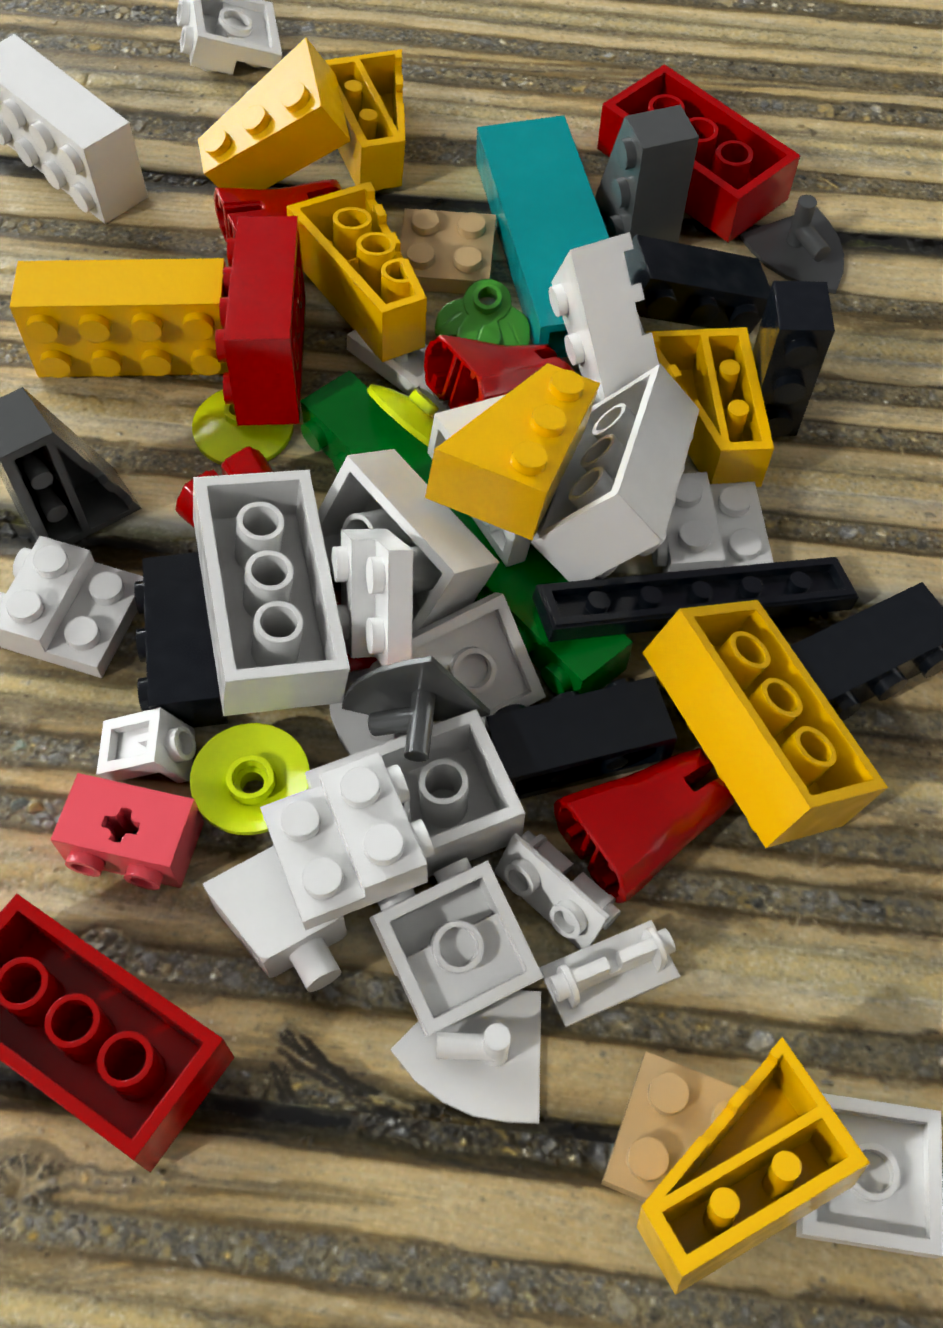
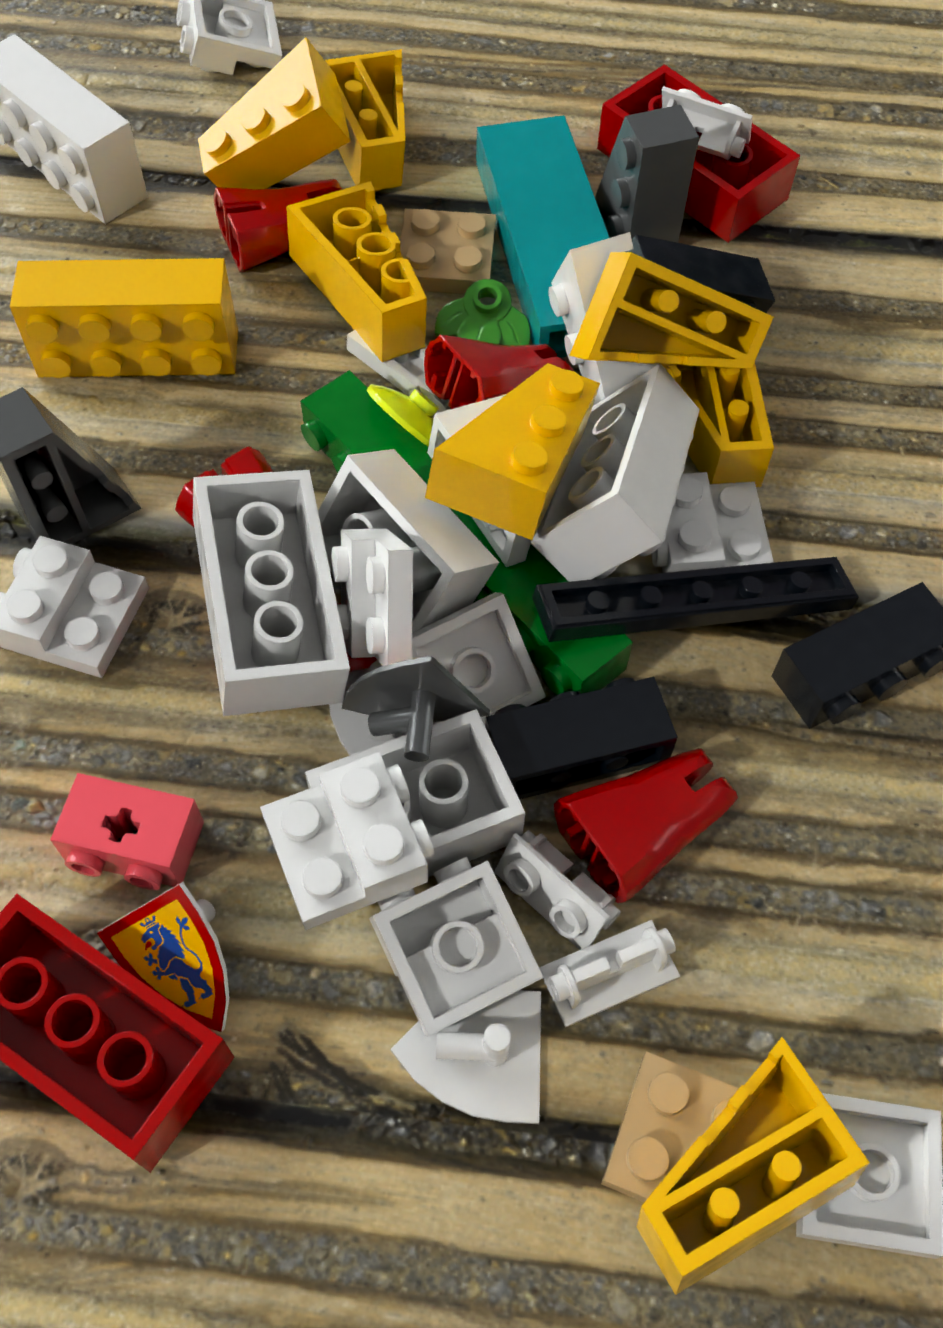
(145, 746): white bracket -> none
(175, 953): none -> shield
(177, 642): black brick -> none
(220, 437): neon yellow dish -> none
(241, 756): neon yellow dish -> none
(263, 321): red brick -> none
(265, 919): white torso -> none
(666, 318): none -> yellow wedge
(723, 126): none -> white hinge
(762, 721): yellow brick -> none
(792, 350): black brick -> none
(800, 246): dark grey shield -> none

